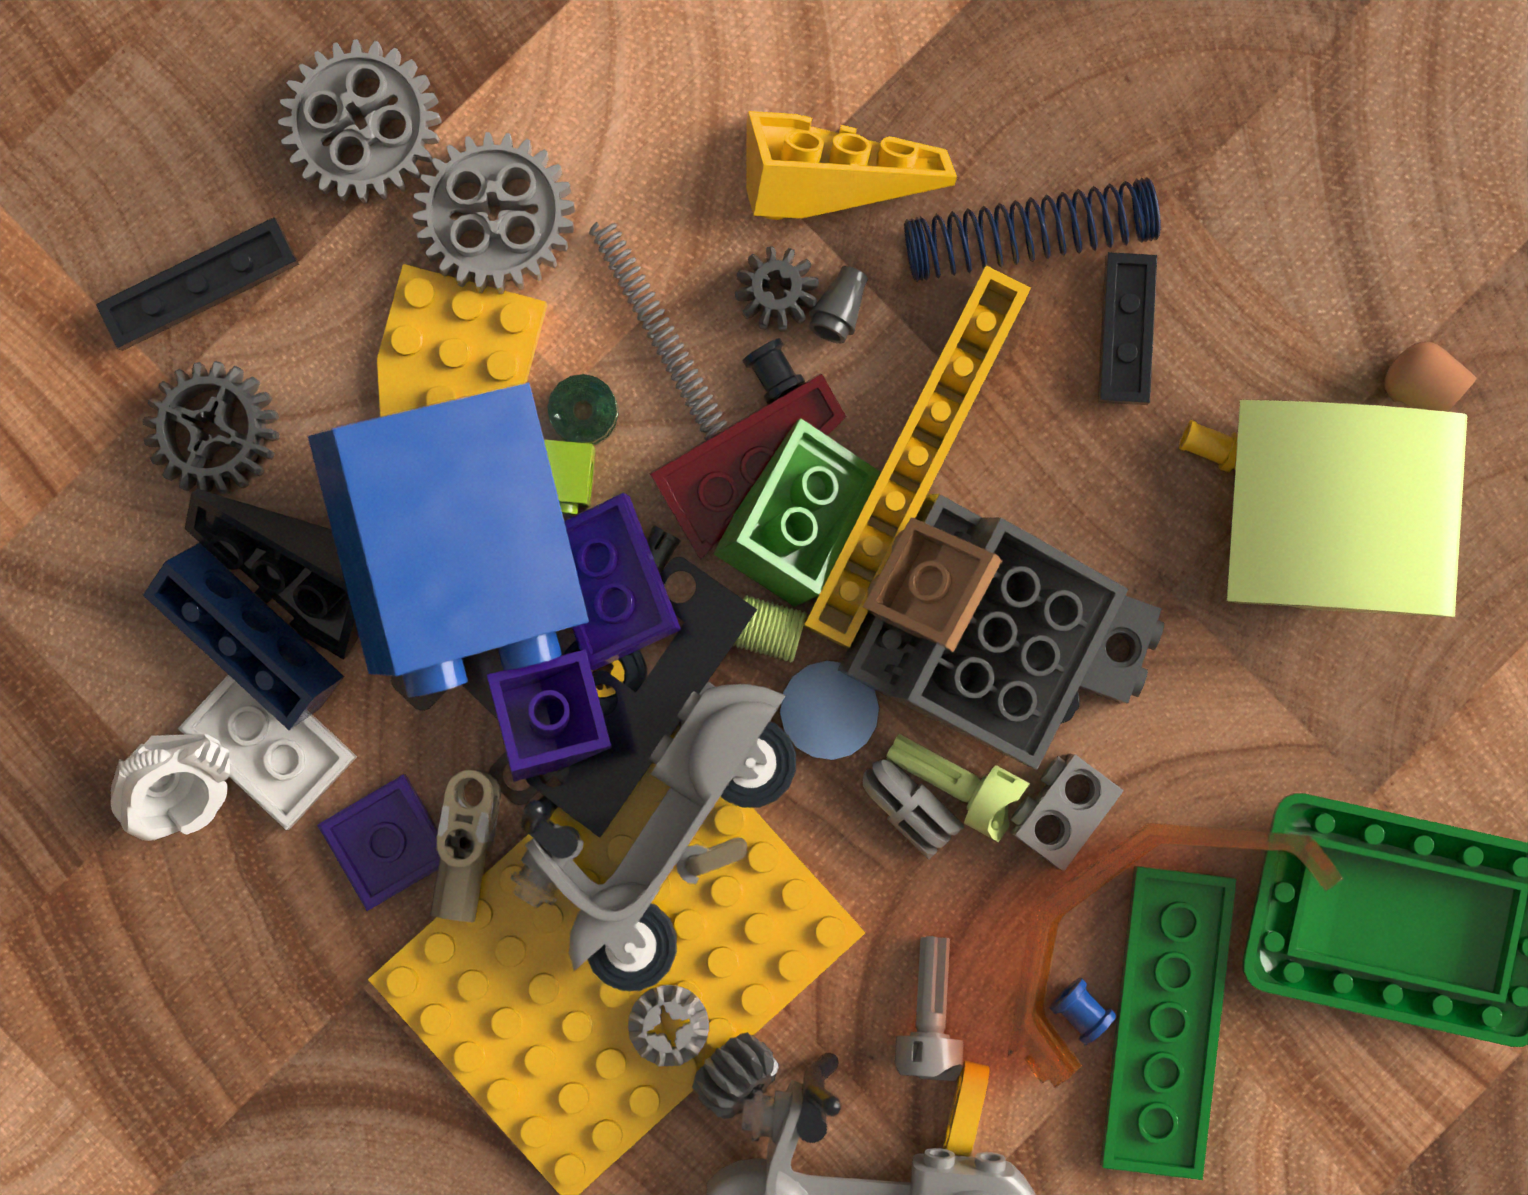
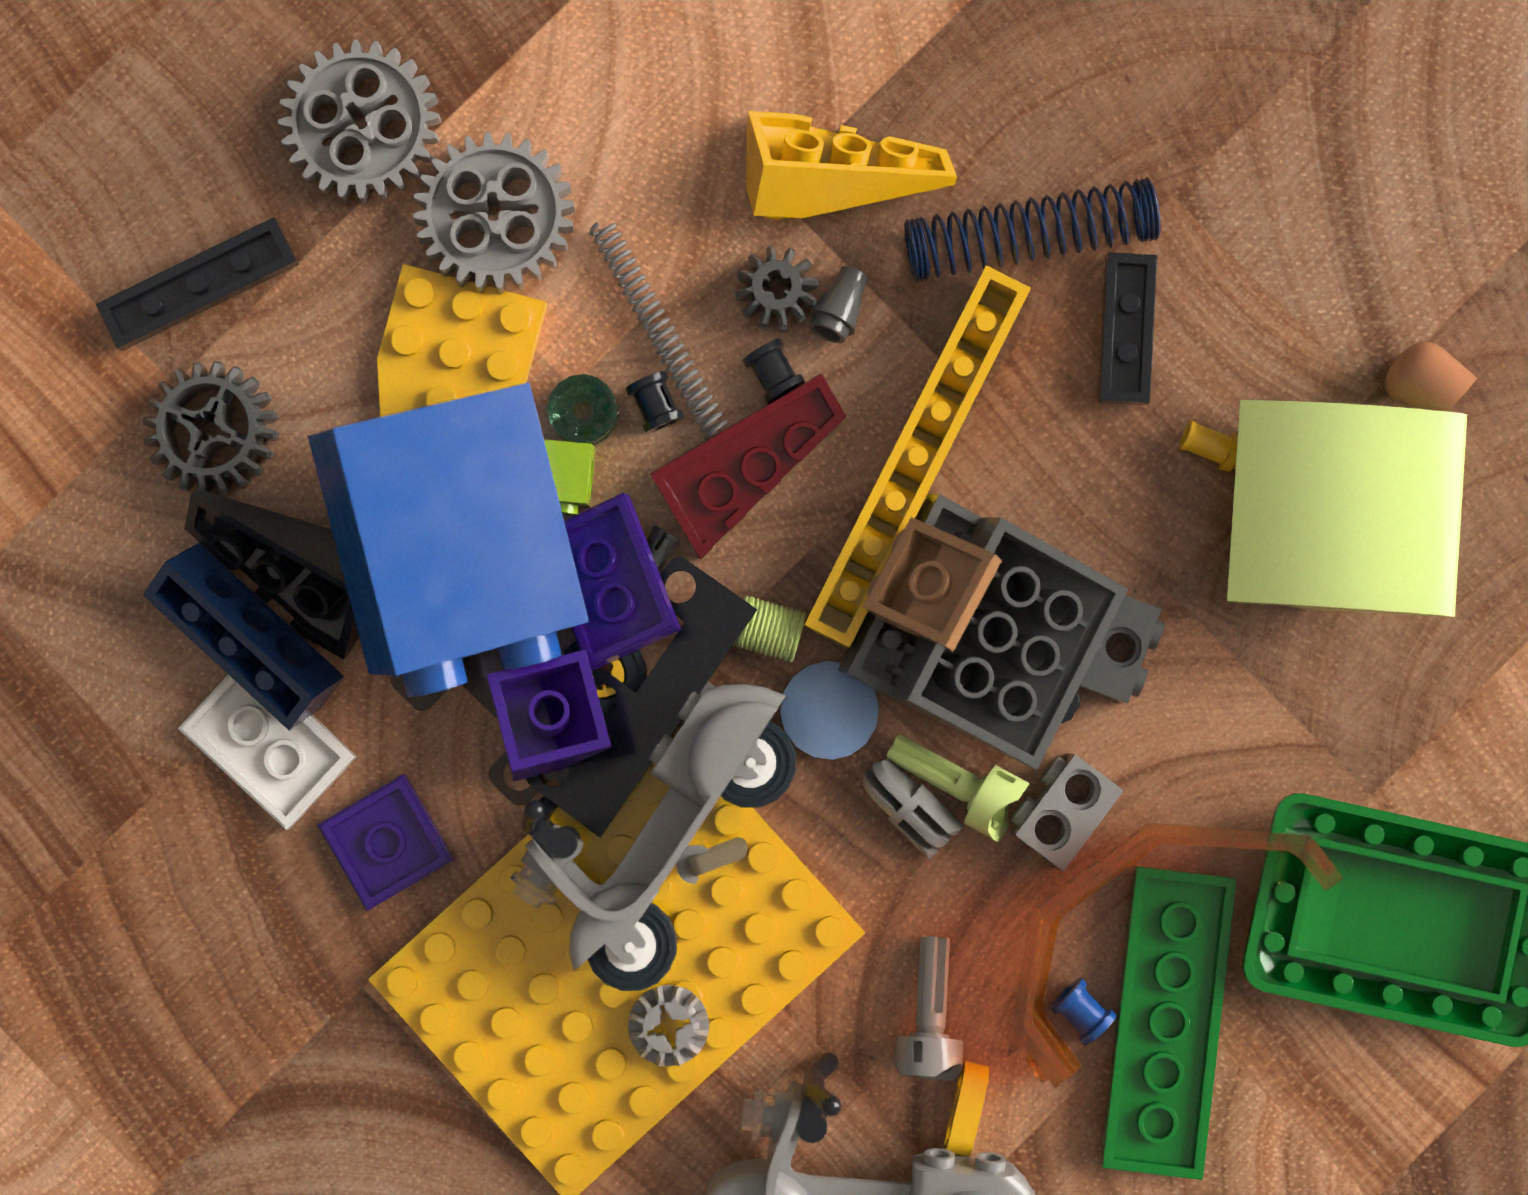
(170, 785): white helmet -> none
(462, 869): dark tan connector -> none
(655, 402): none -> black bush
(734, 1075): dark grey gear -> none
(798, 515): bright green slope -> none

